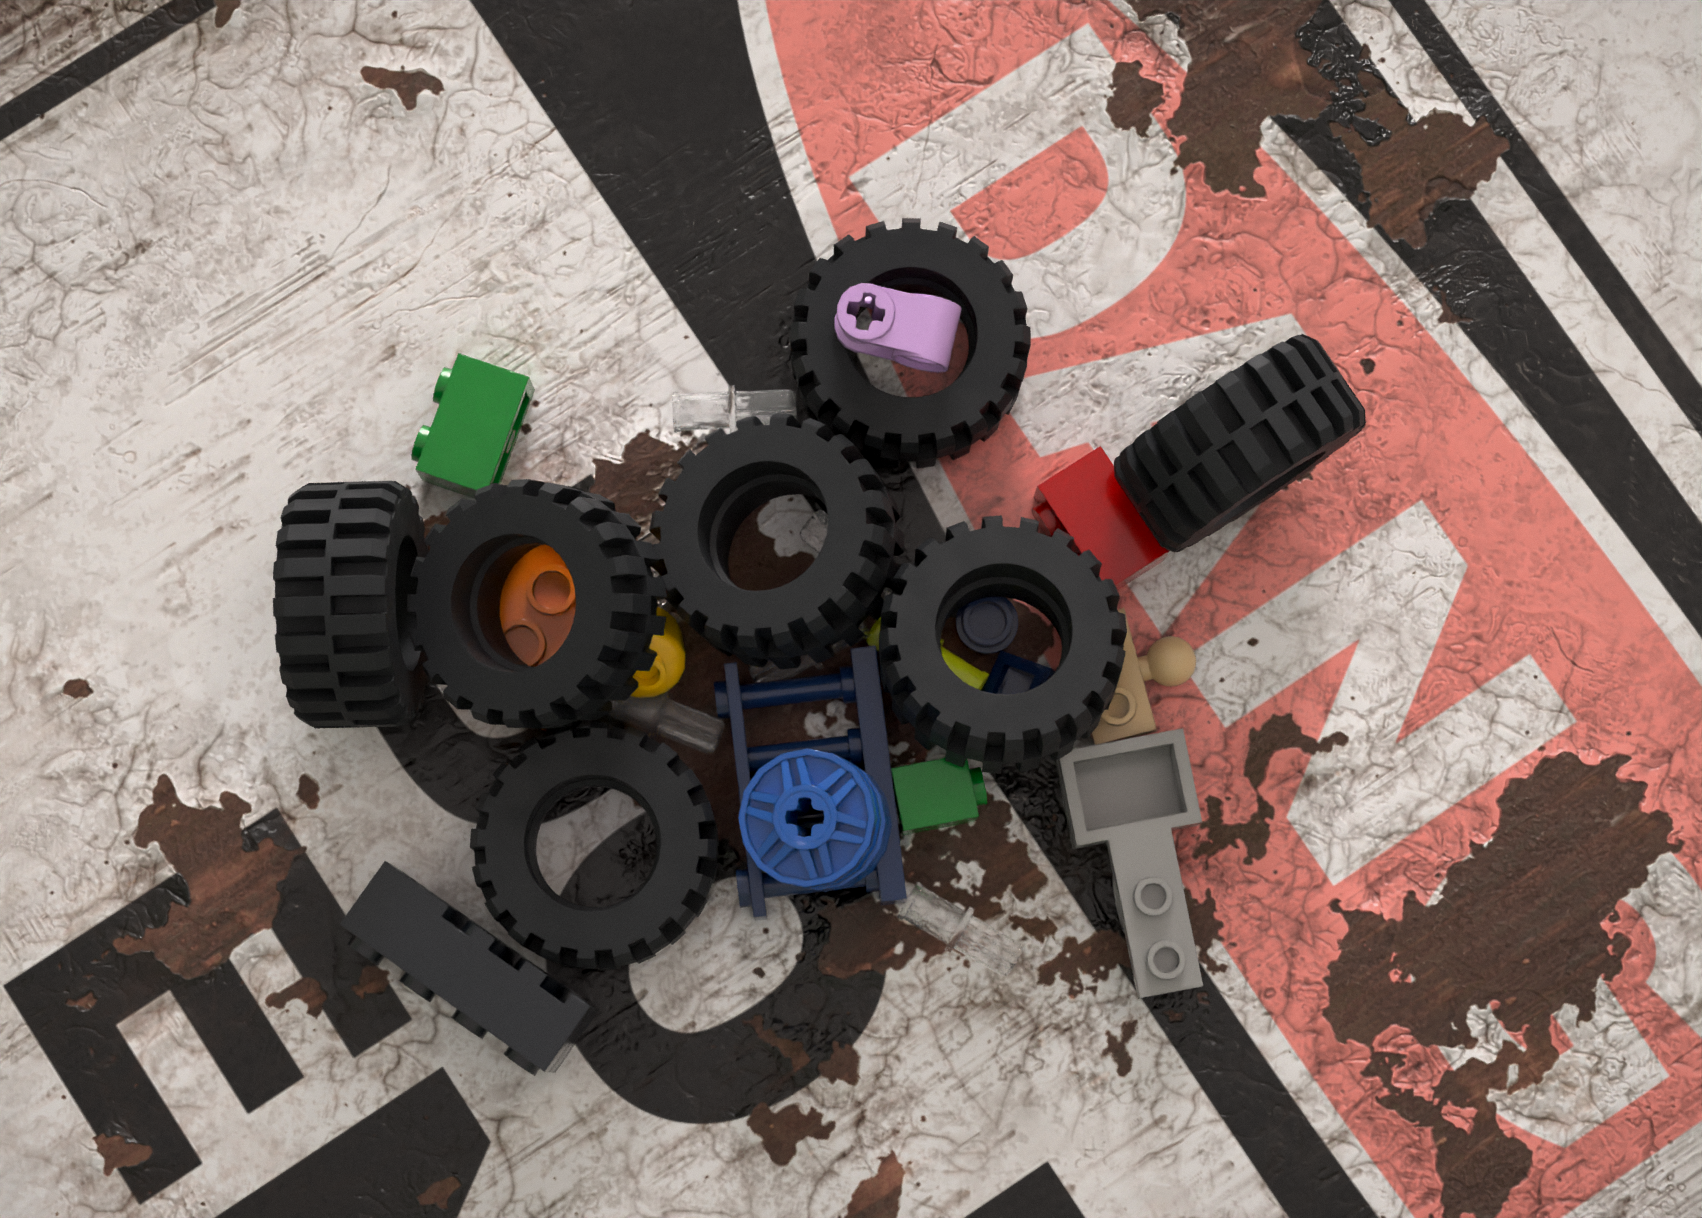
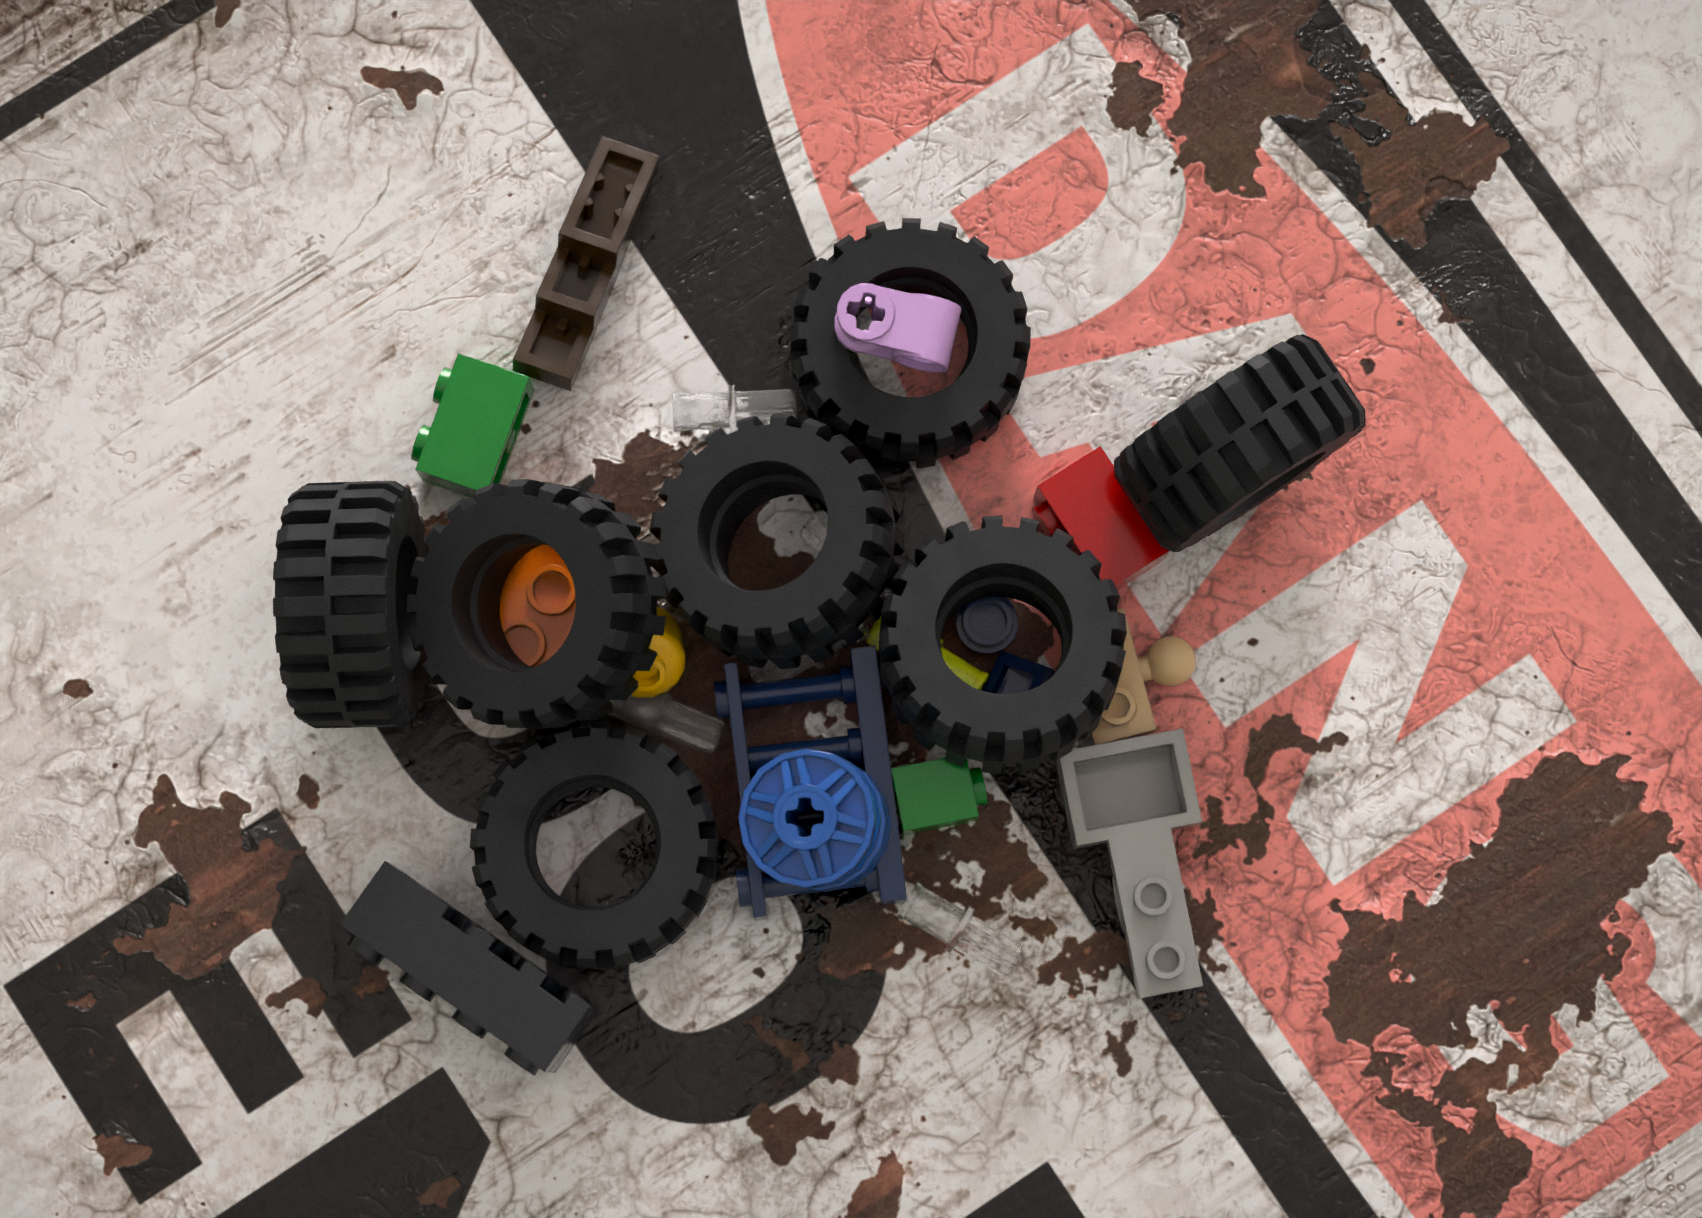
(585, 263): none -> dark brown slope

